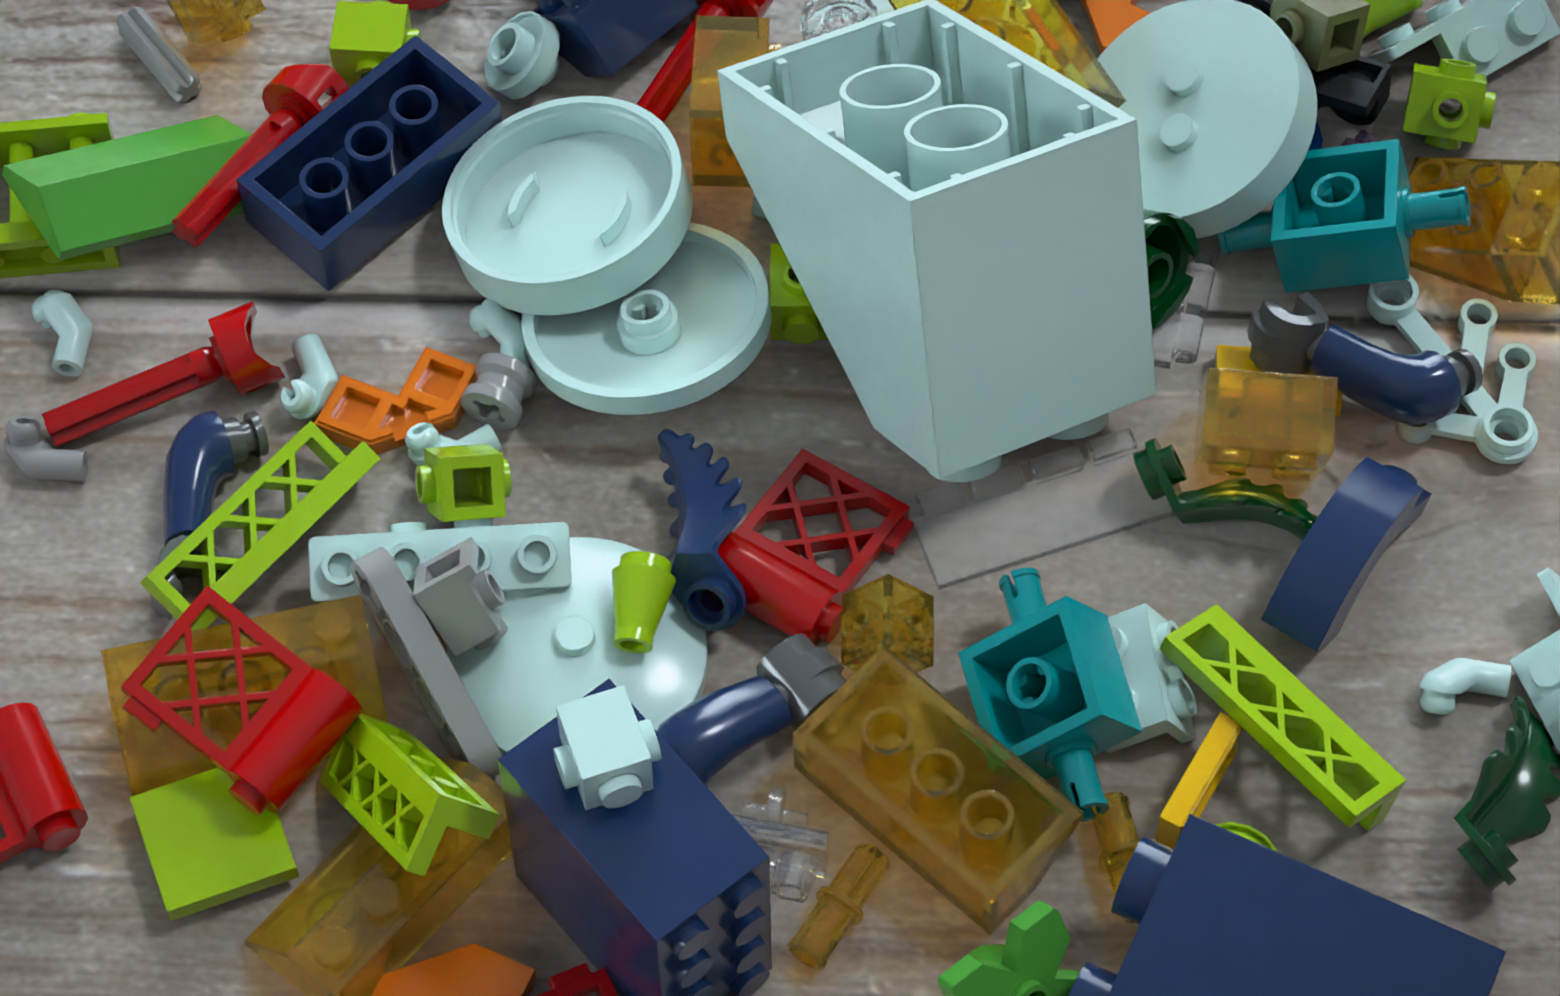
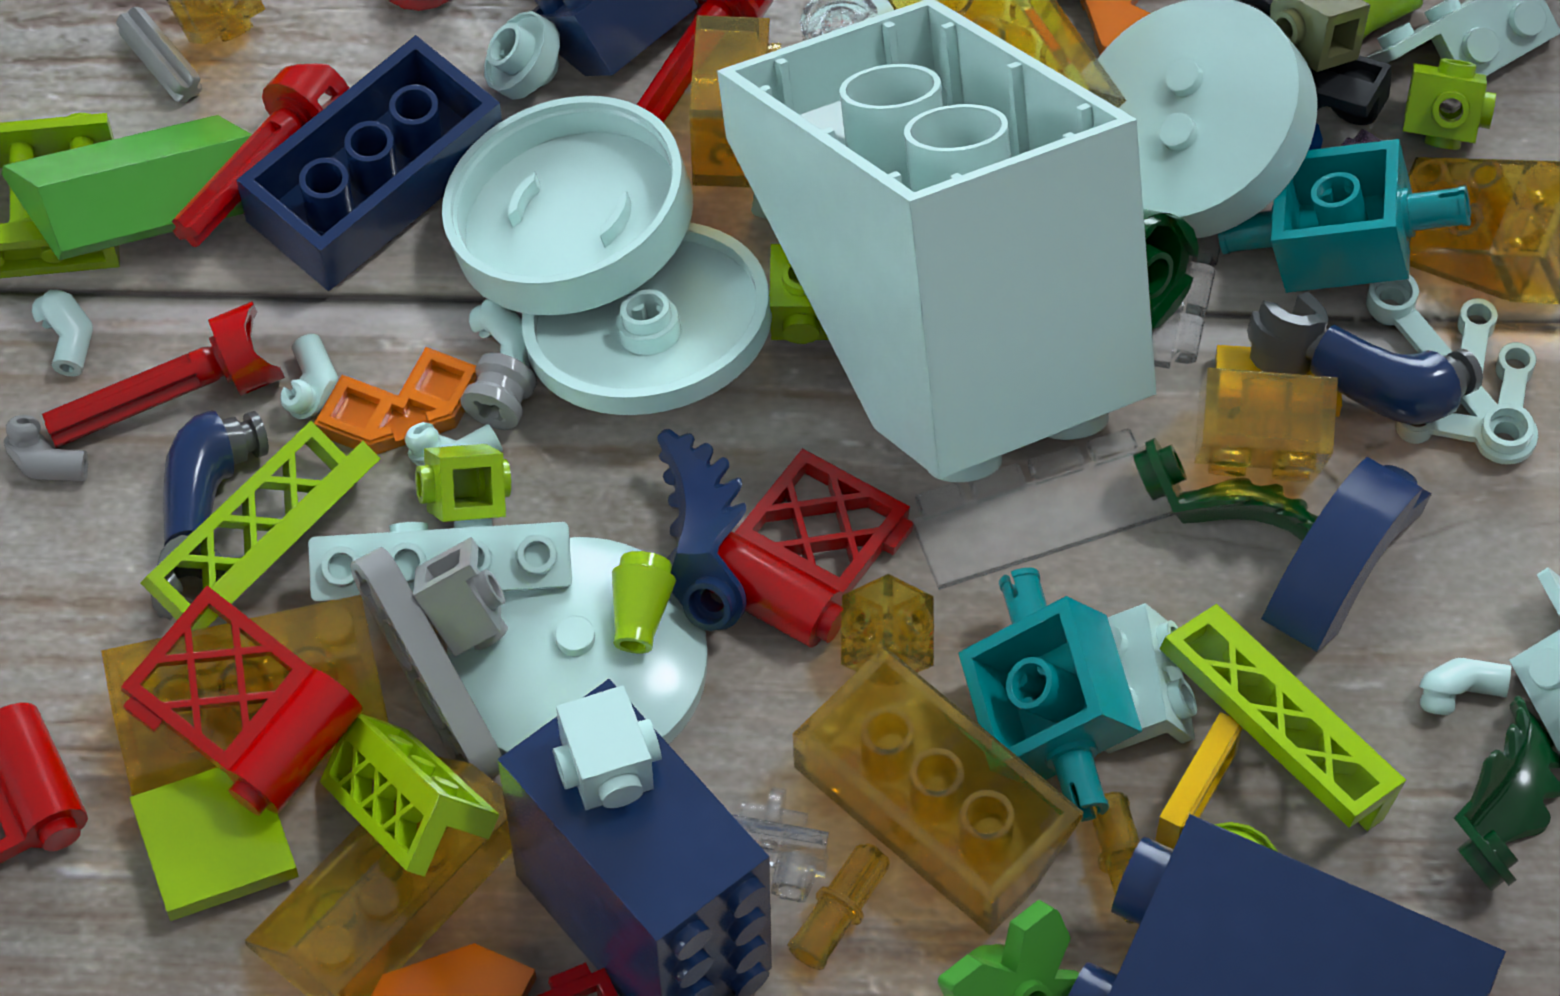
(367, 35): lime brick -> none
(722, 725): dark blue piece -> none

